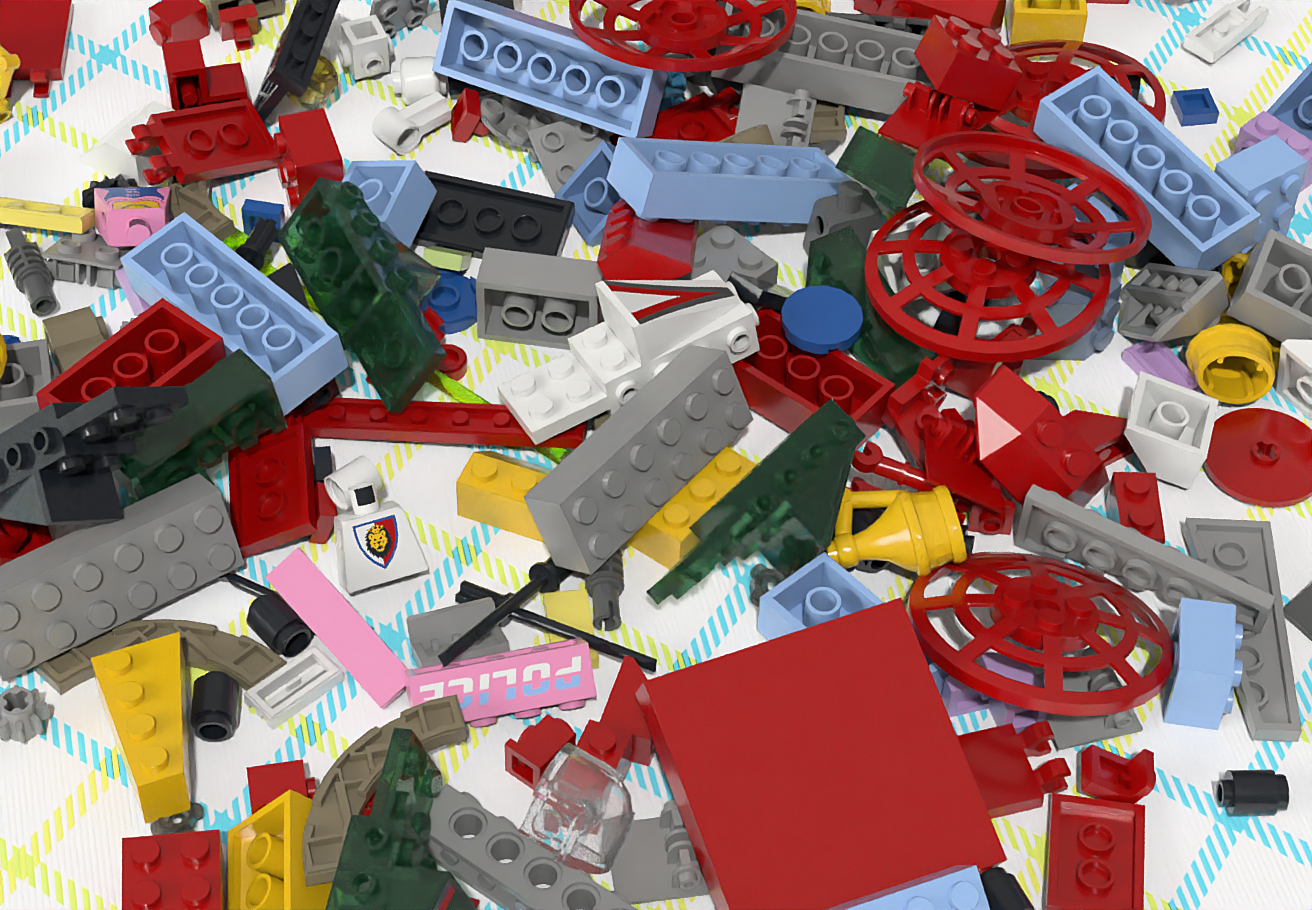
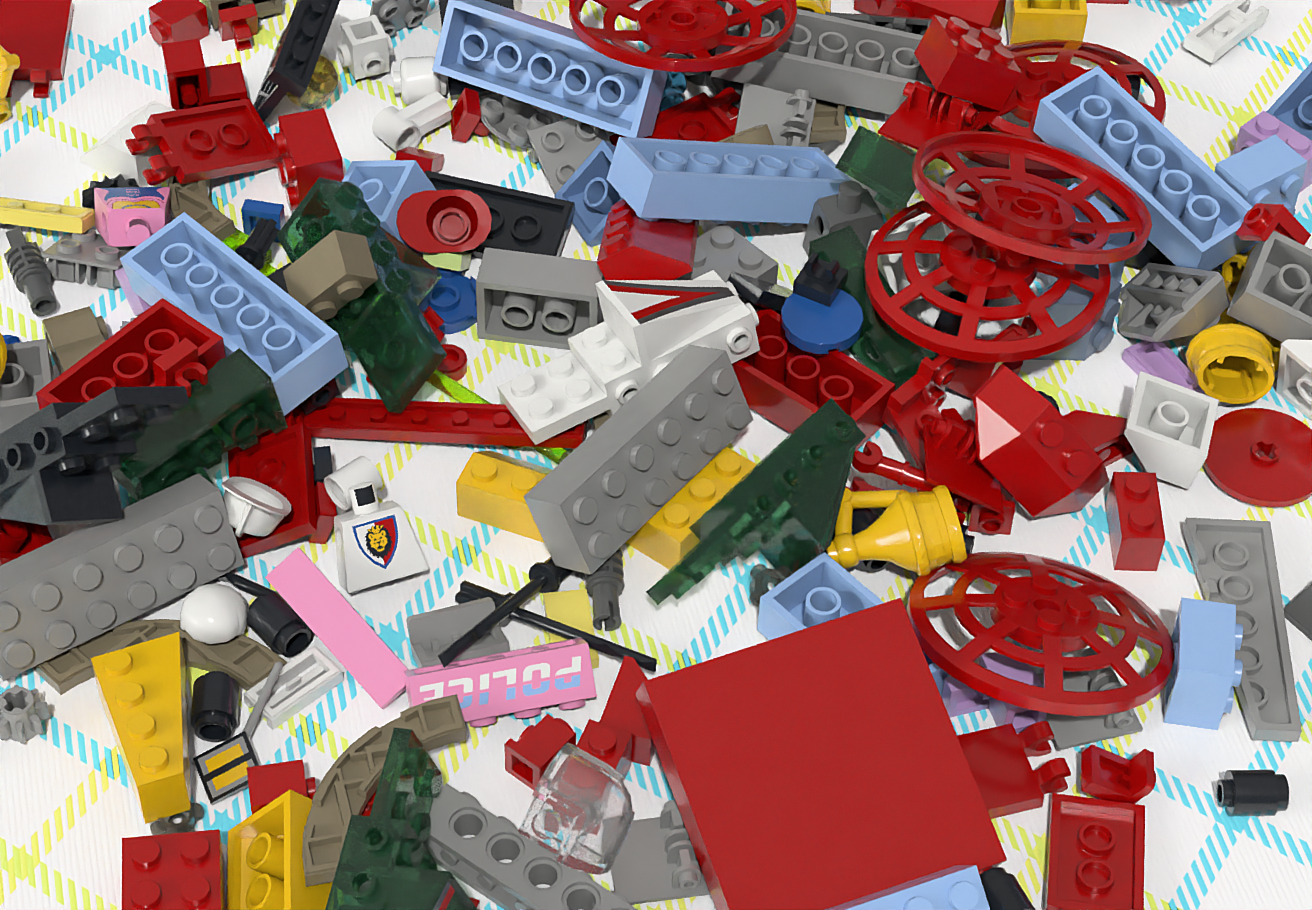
(180, 366): none -> red tile
(214, 614): none -> white hair
(224, 766): none -> piece
(253, 506): none -> white piece
(331, 273): none -> dark tan brick
(426, 159): none -> red tile
(443, 221): none -> red piece
(820, 280): none -> black tile
(1066, 530): light grey wing -> none
(1194, 107): blue tile -> none
(1266, 218): none -> red bracket

